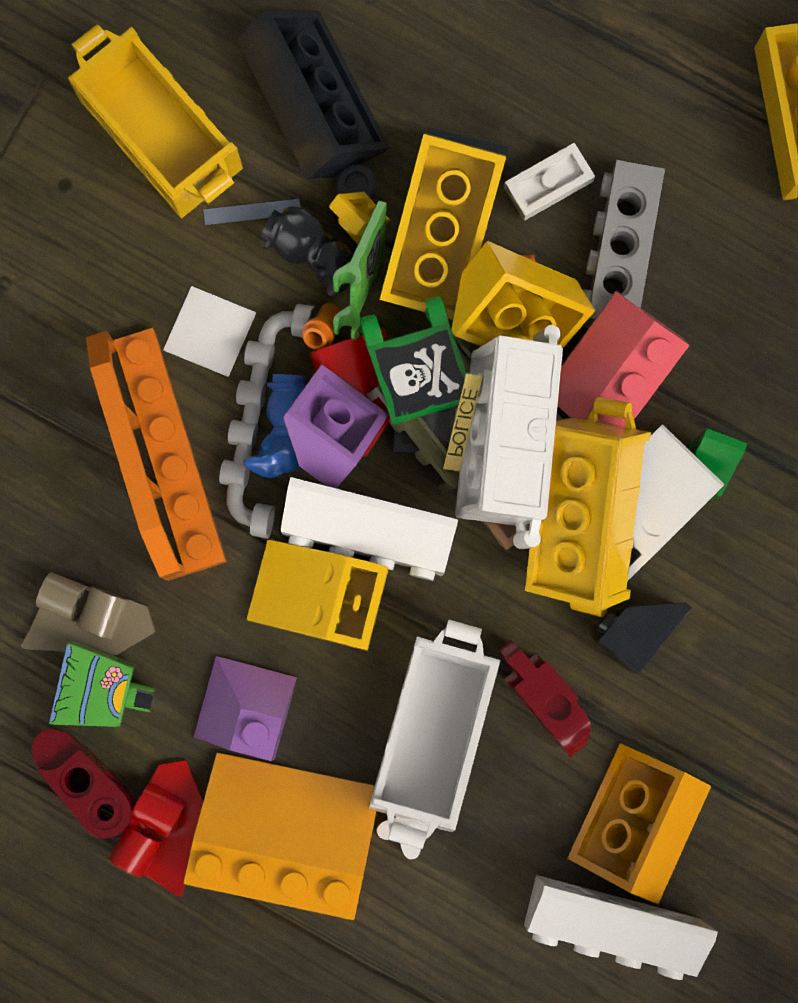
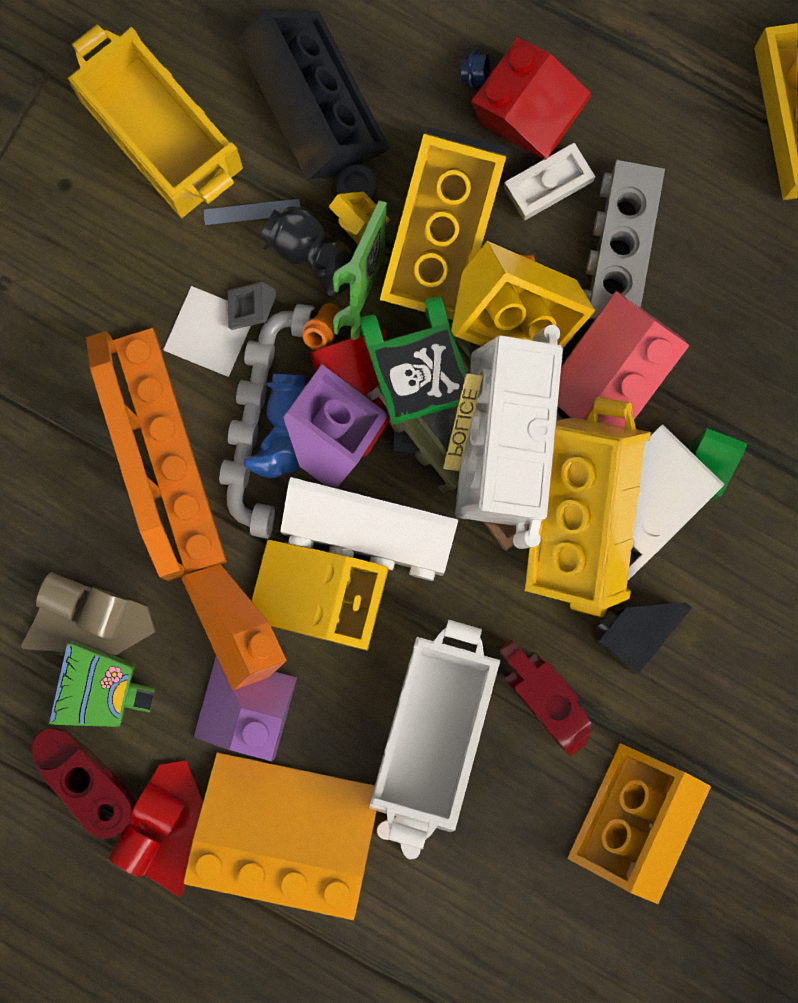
(234, 627): none -> orange slope
(249, 304): none -> dark grey slope
(475, 69): none -> dark blue plate
(530, 99): none -> red slope
(618, 927): white slope -> none

